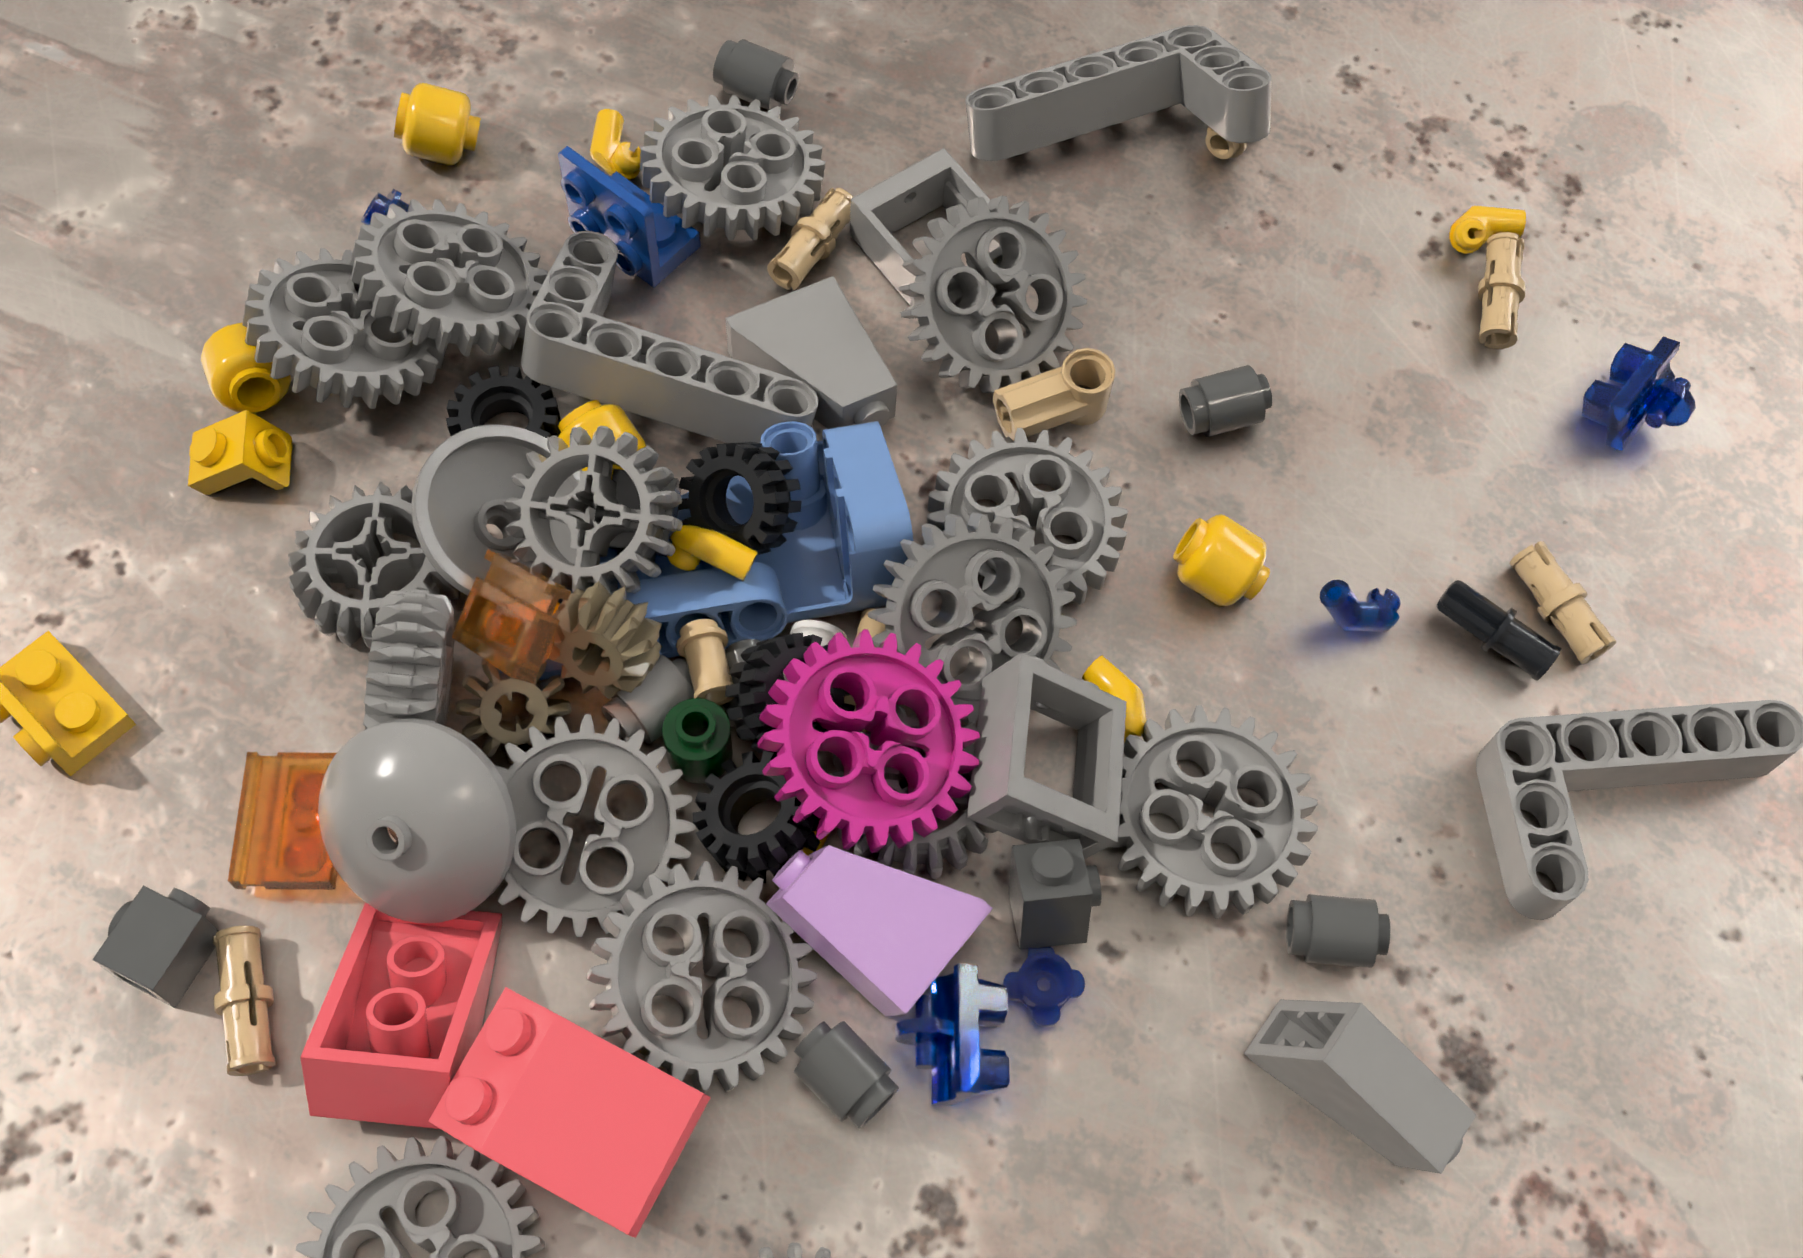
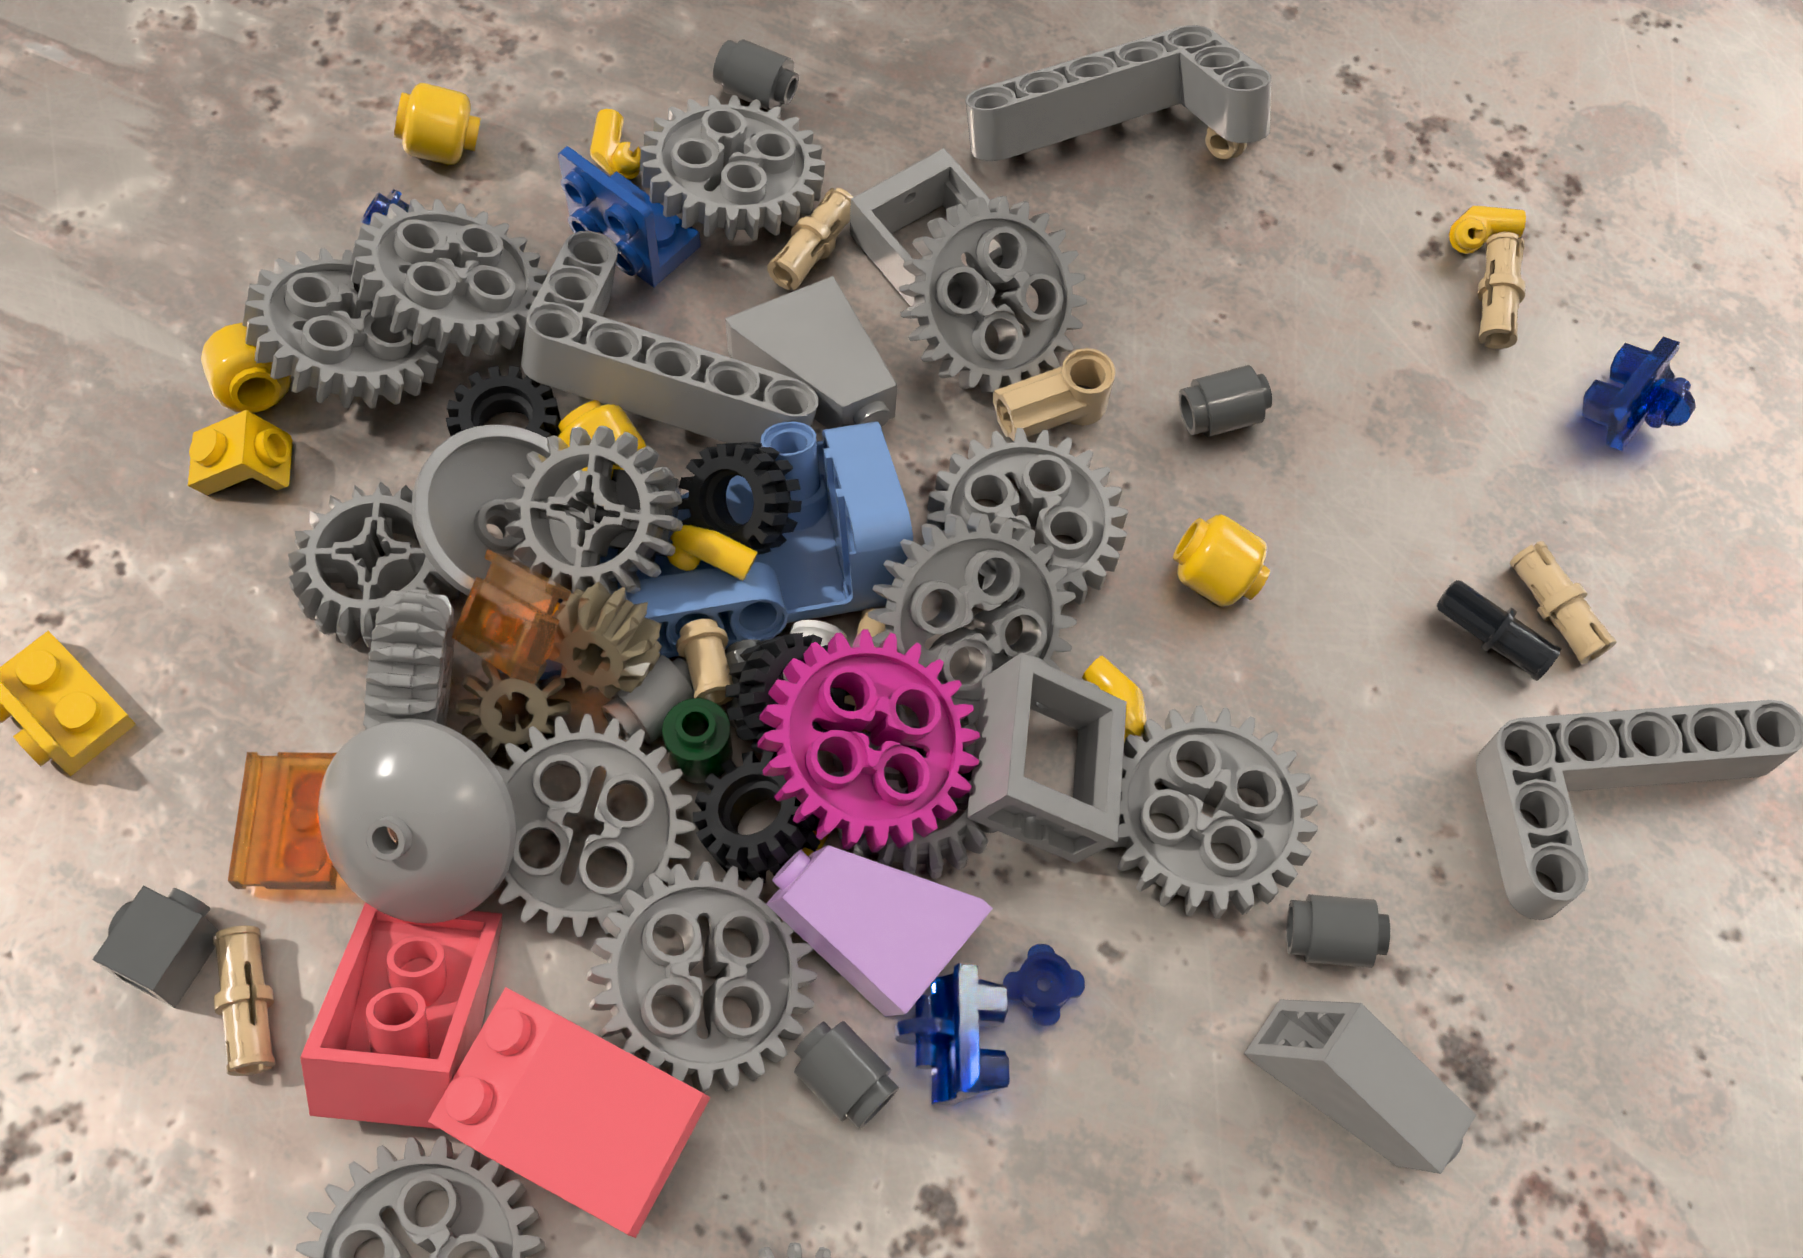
(1052, 893): dark grey brick -> none
(1351, 614): clear blue arm -> none

